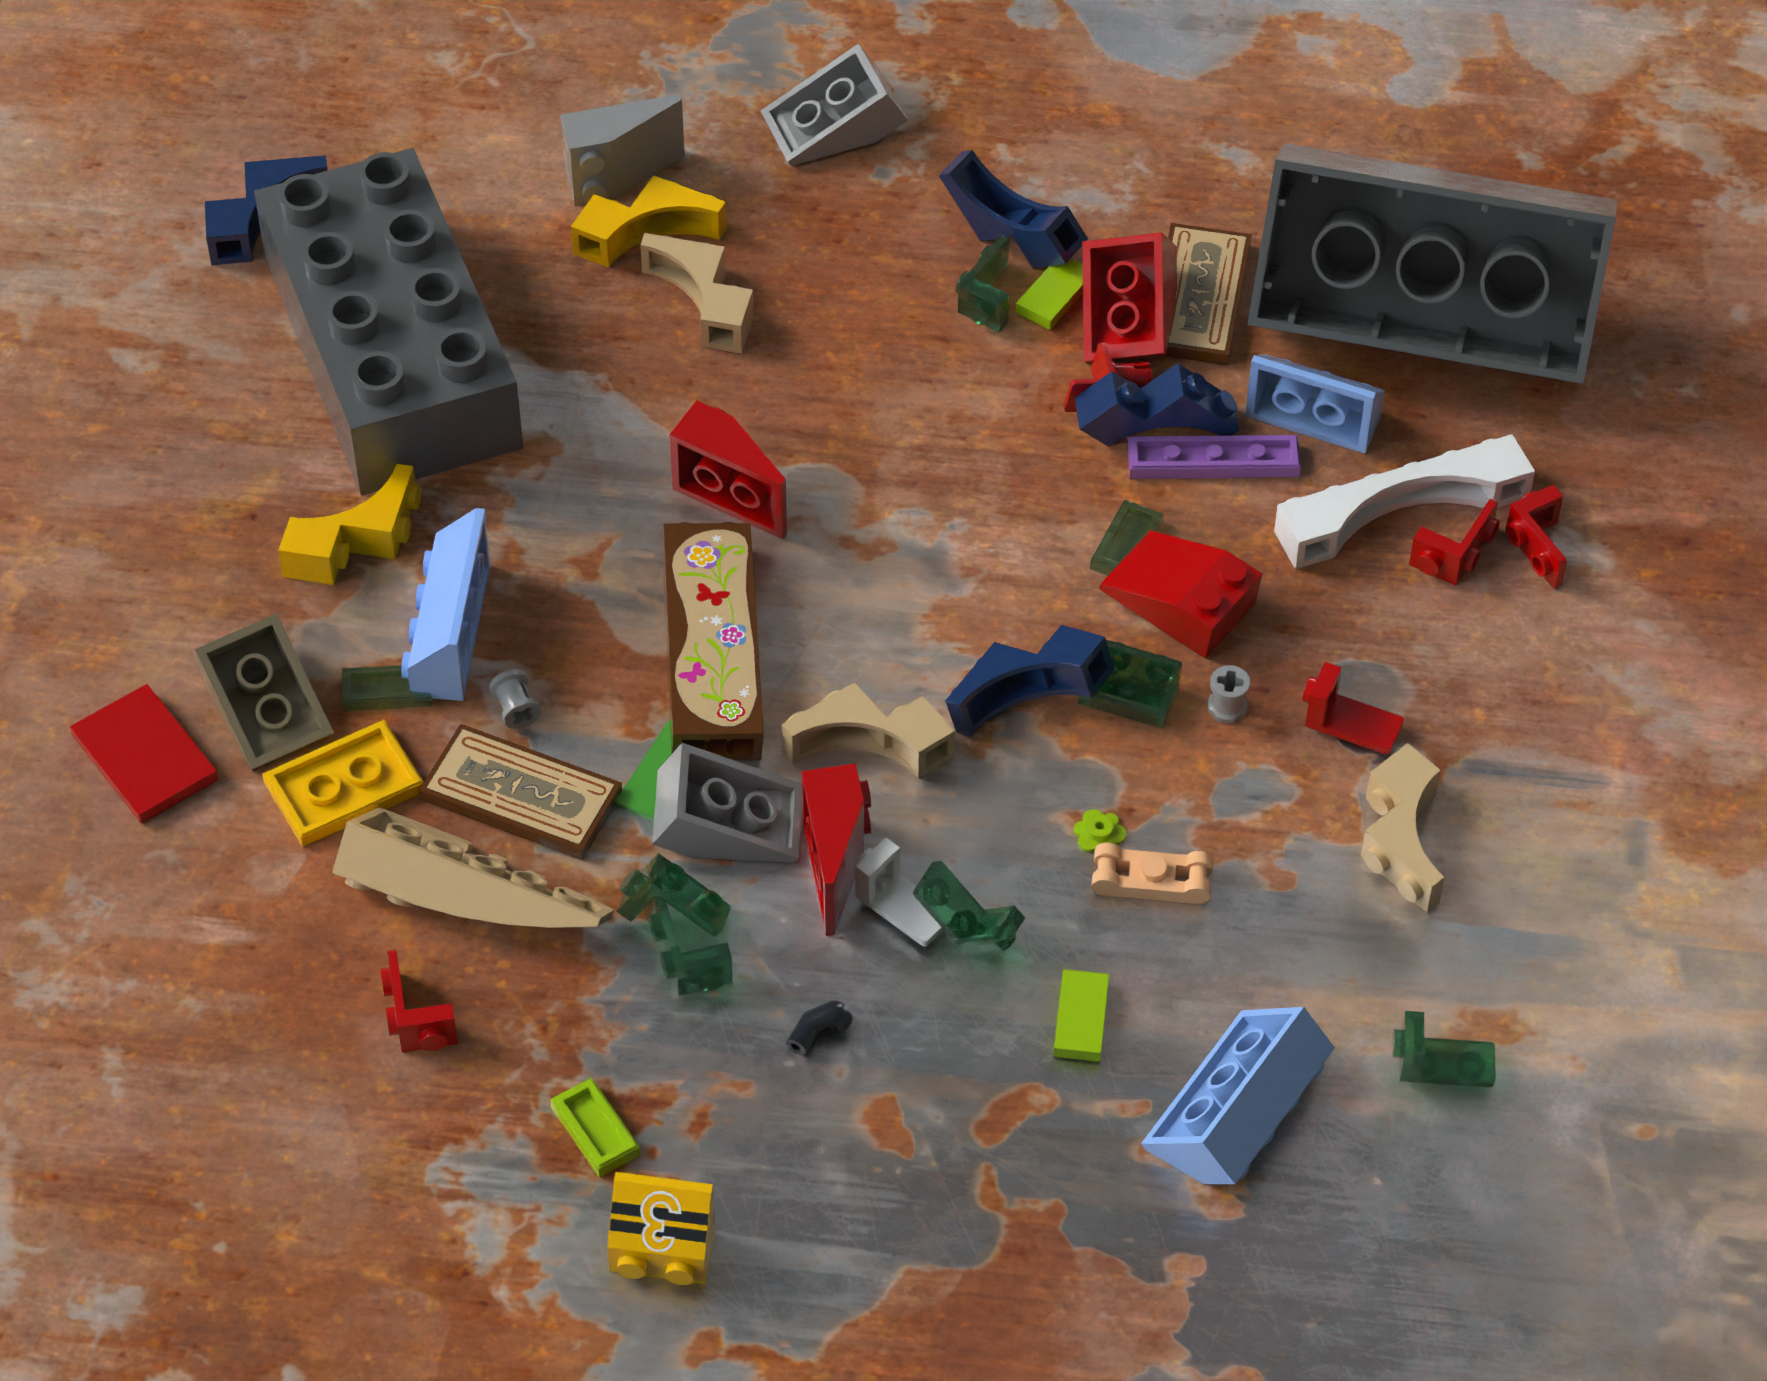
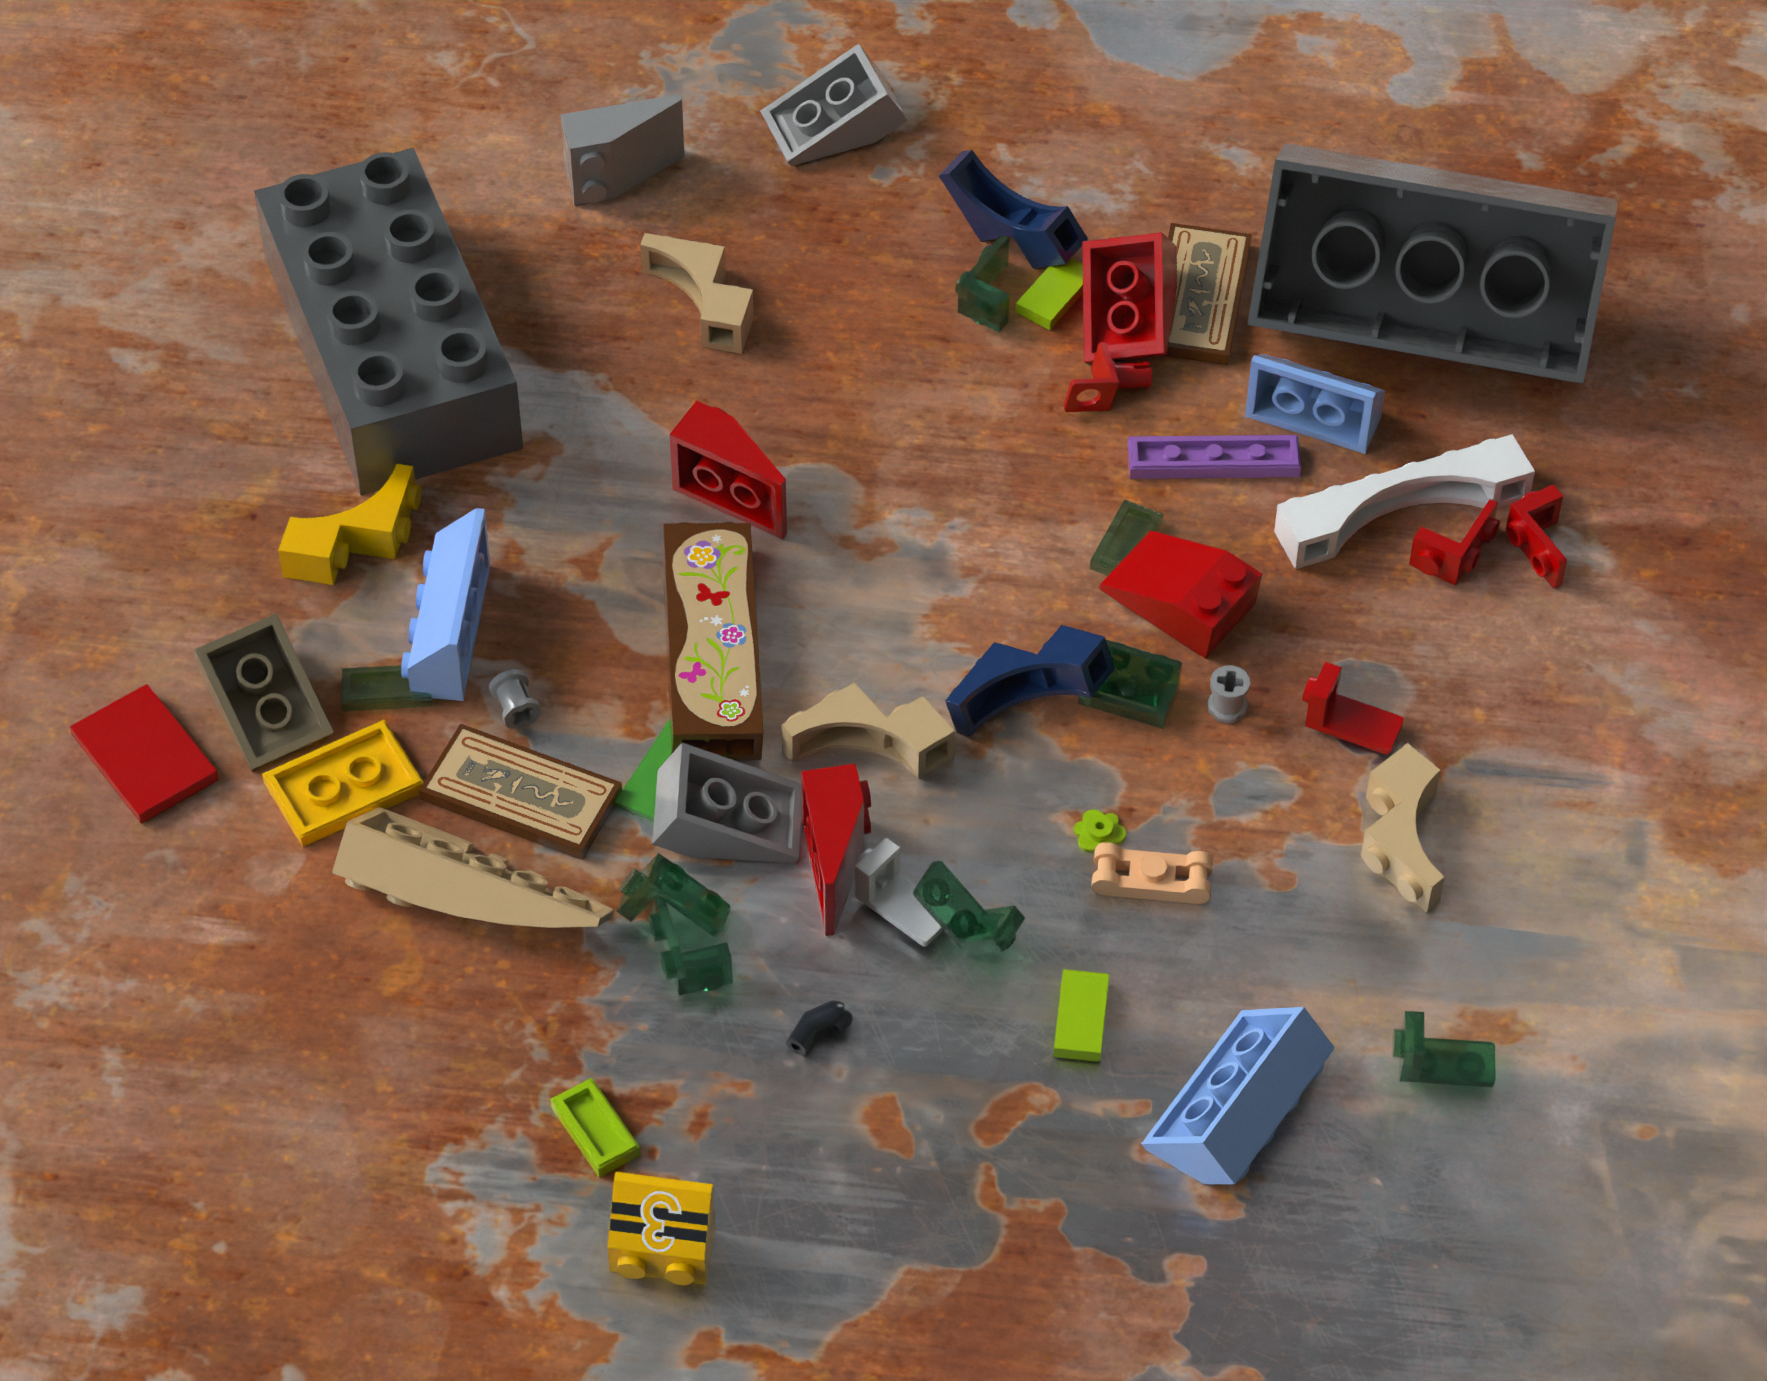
(234, 223): dark blue arch -> none
(417, 1028): red bracket -> none
(662, 208): yellow arch -> none
(1174, 399): dark blue arch -> none

